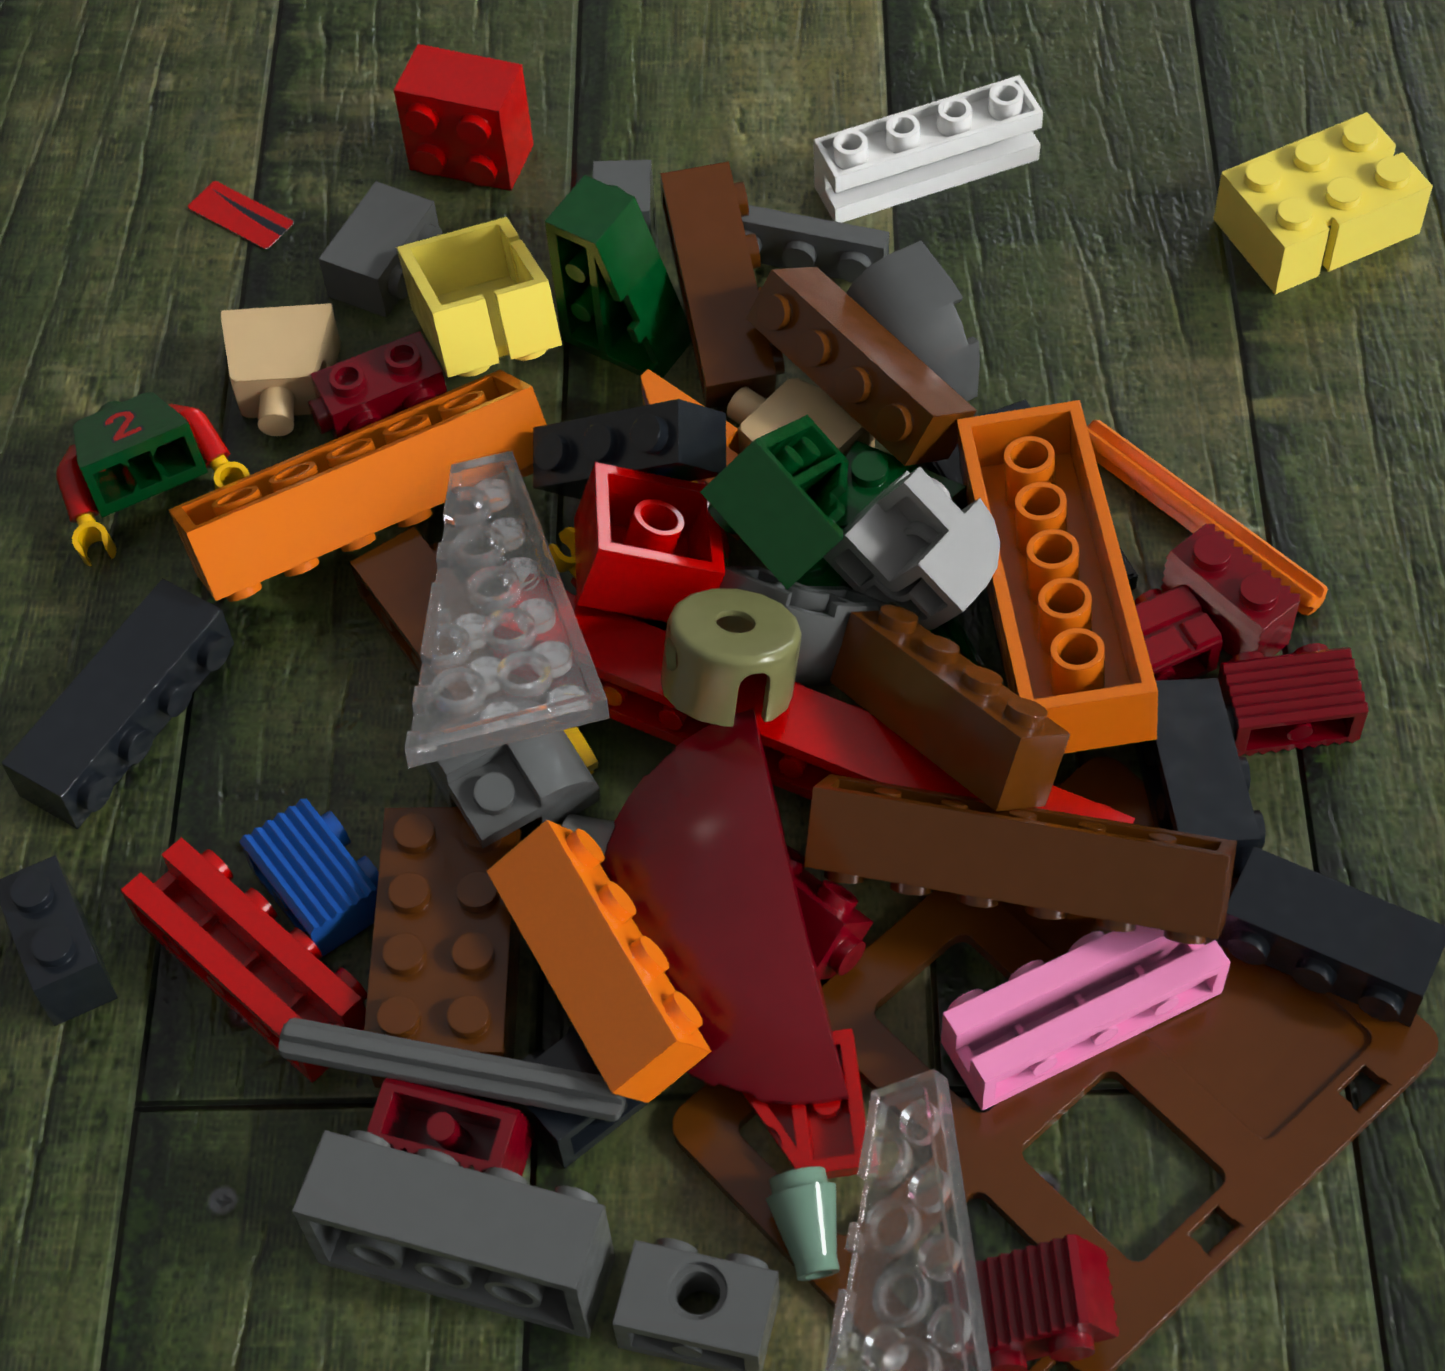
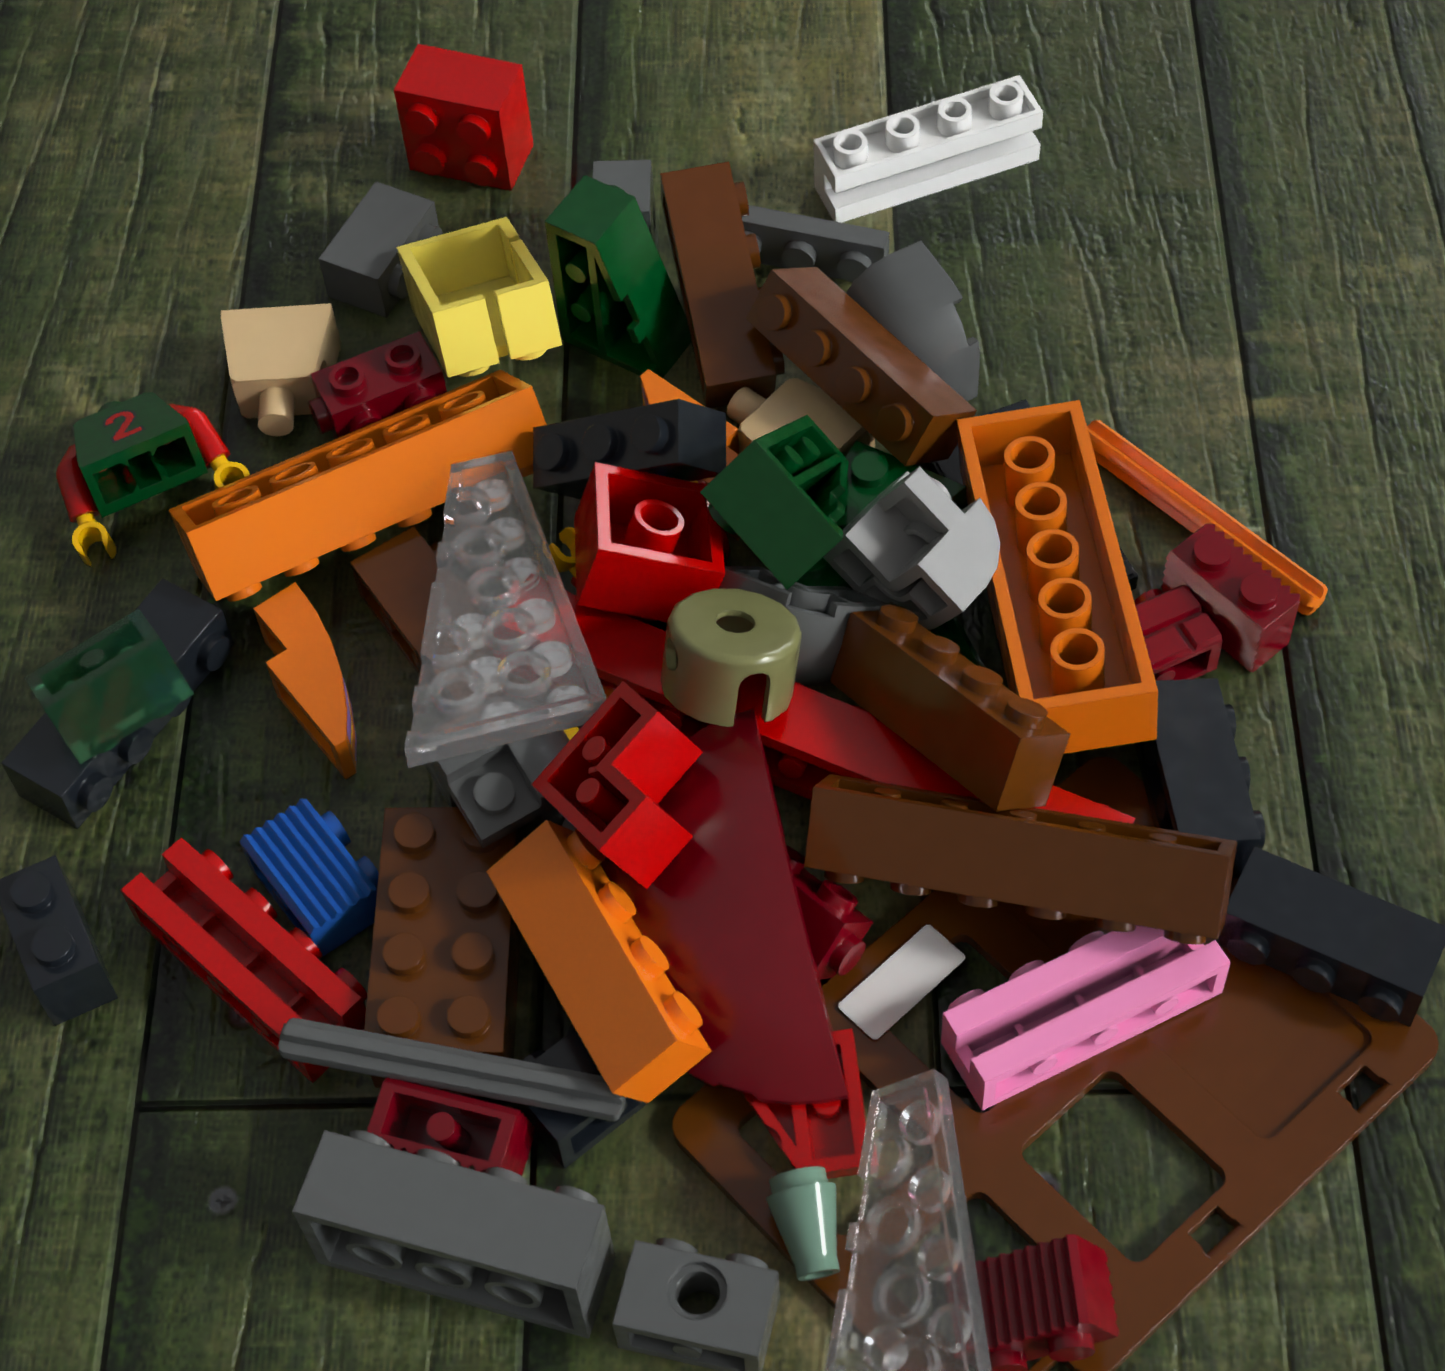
(109, 686): none -> clear green brick
(240, 214): red sticker -> none
(309, 675): none -> orange slope
(615, 777): none -> red brick
(901, 982): none -> white sticker
(1294, 699): dark red brick -> none
(1339, 177): light yellow piece -> none

